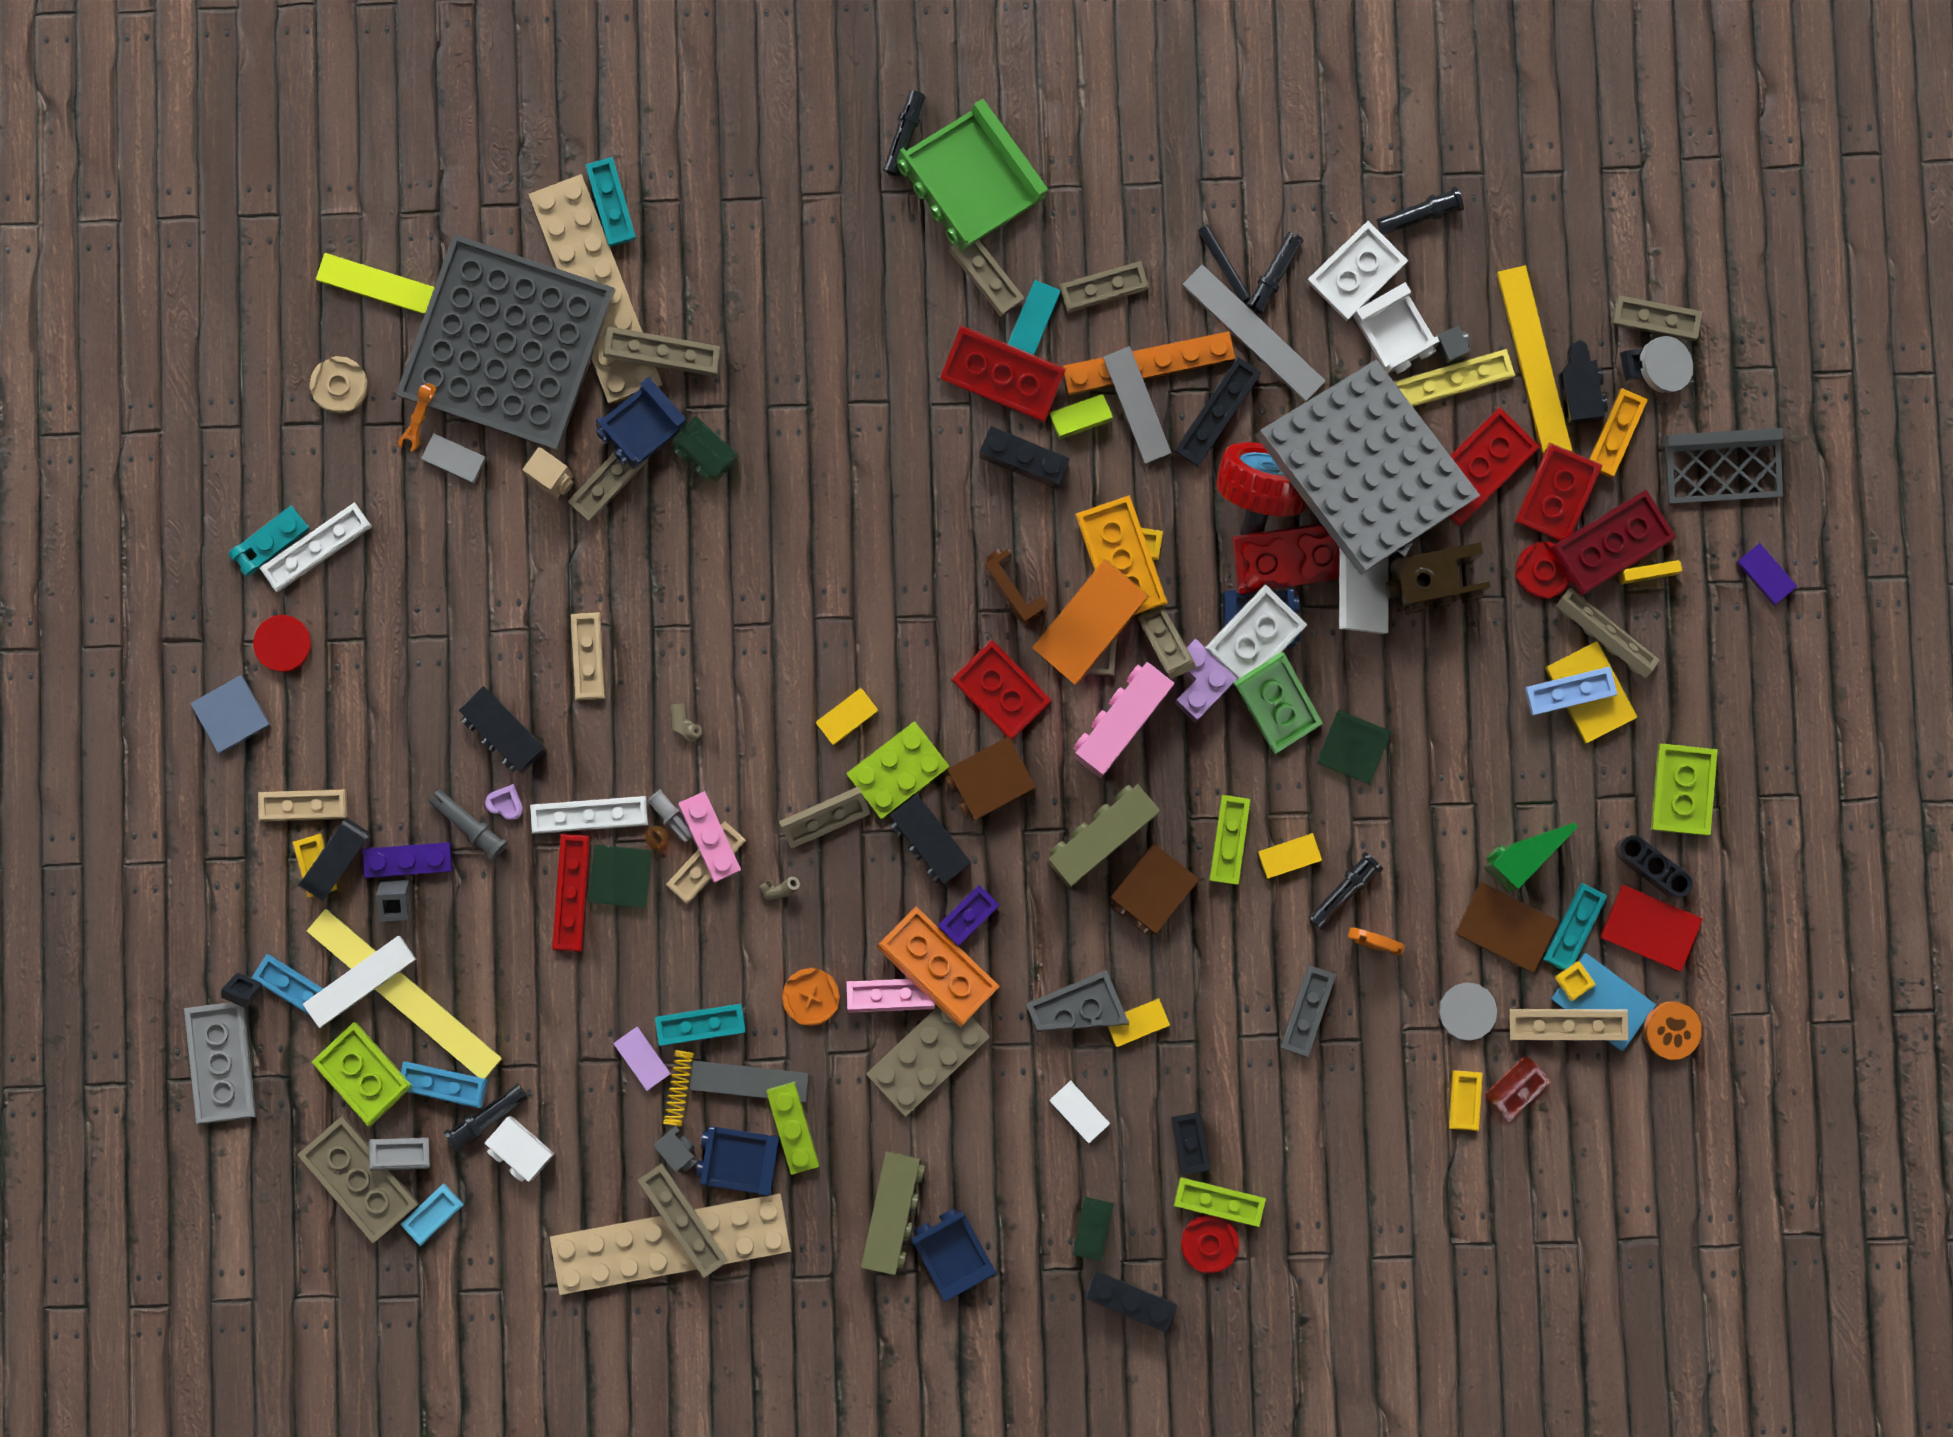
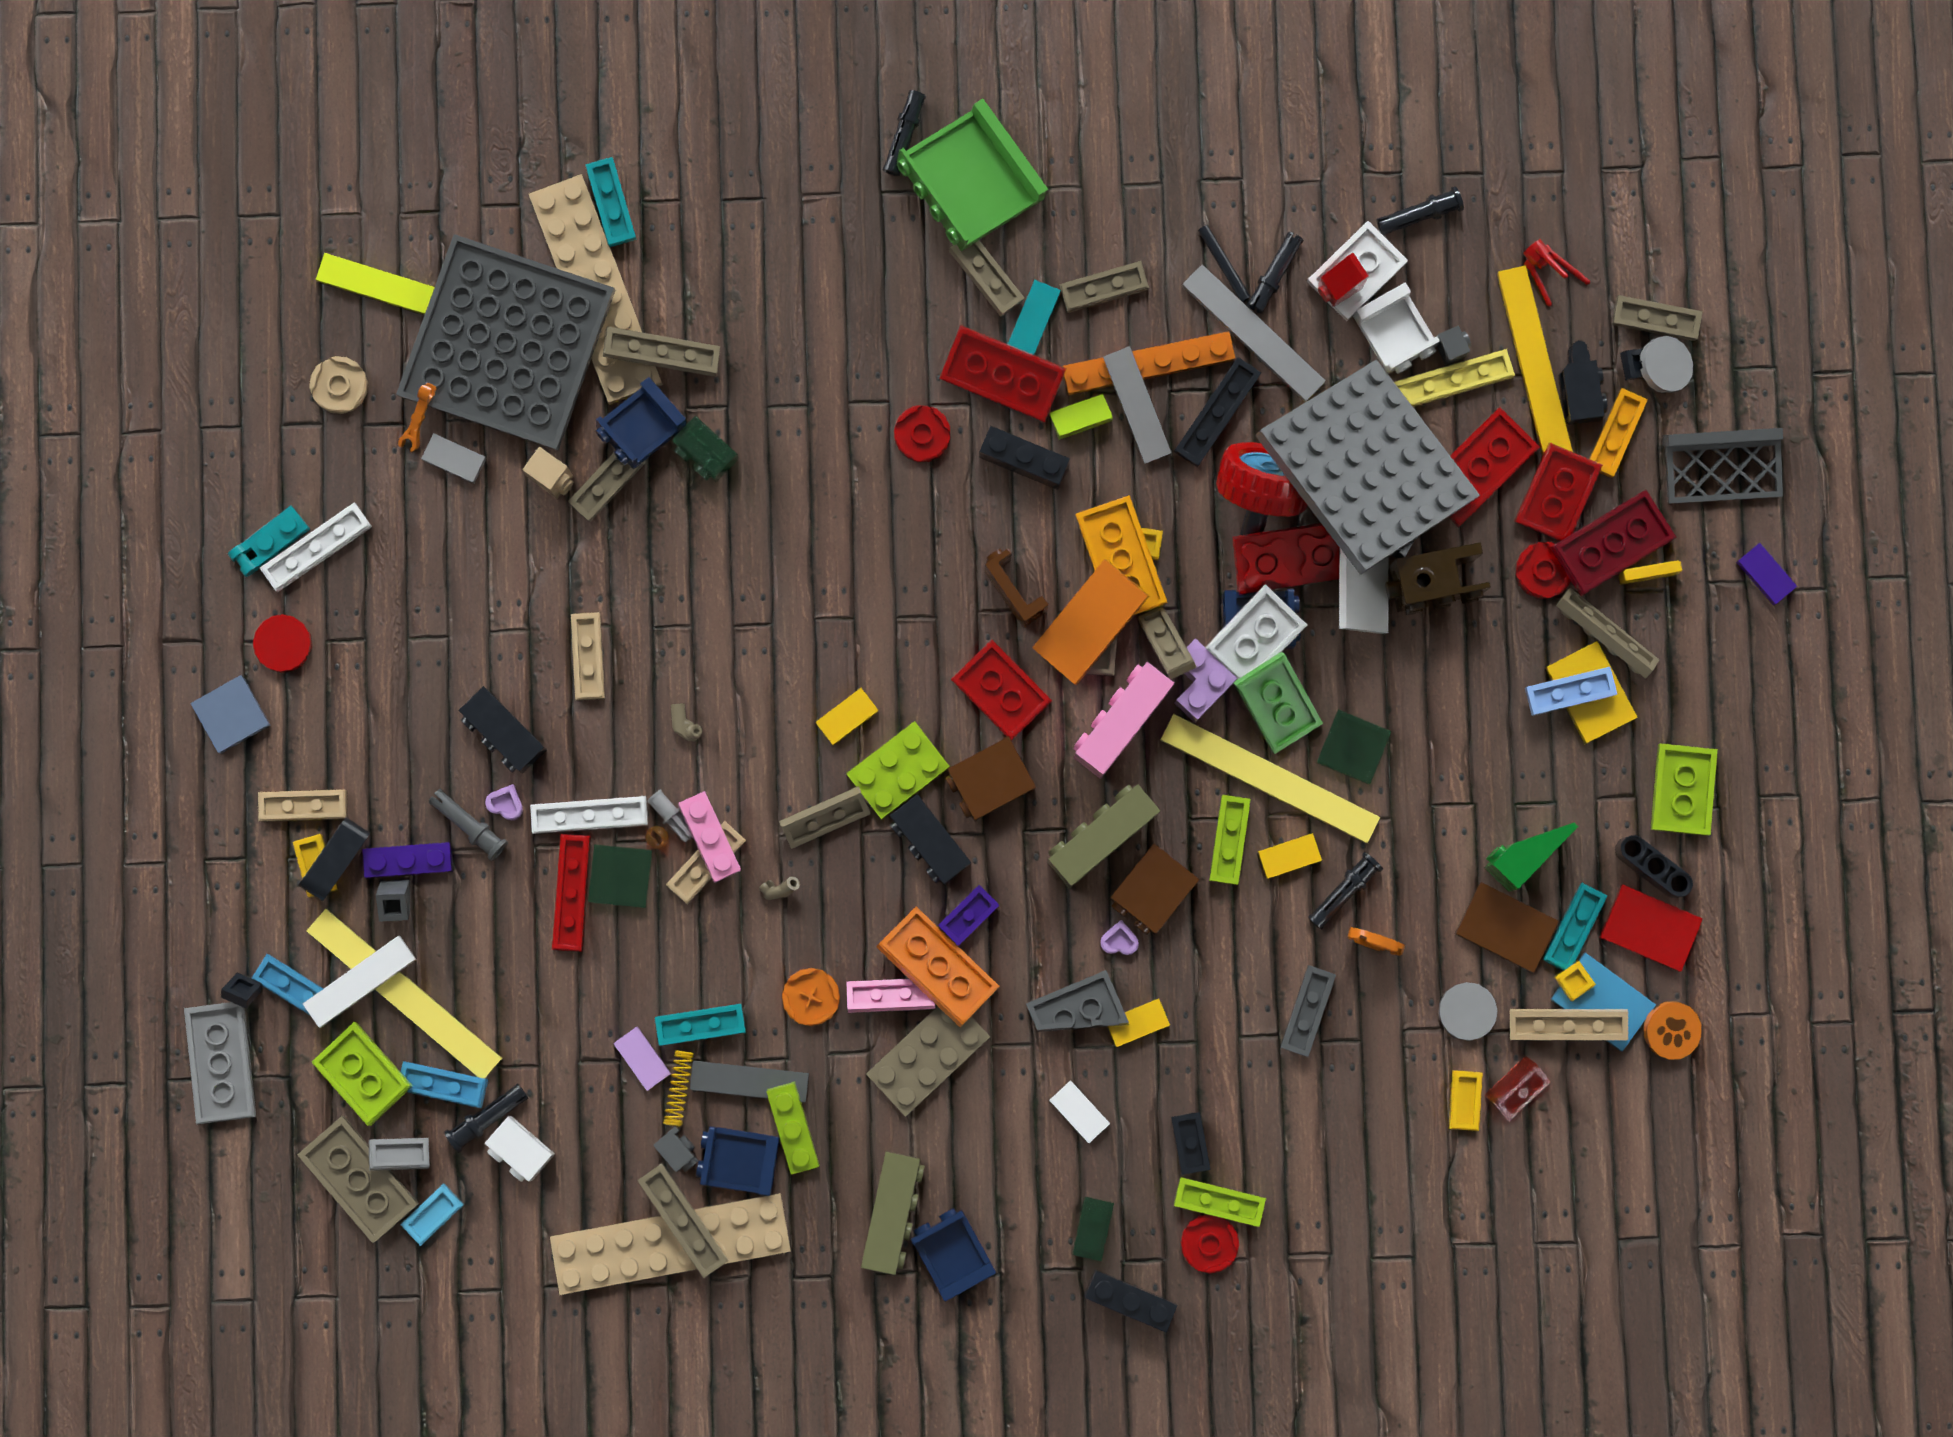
(922, 433): none -> red tile
(1119, 939): none -> lavender tile
(1270, 778): none -> light yellow tile
(1342, 280): none -> red slope
(1540, 255): none -> red plant

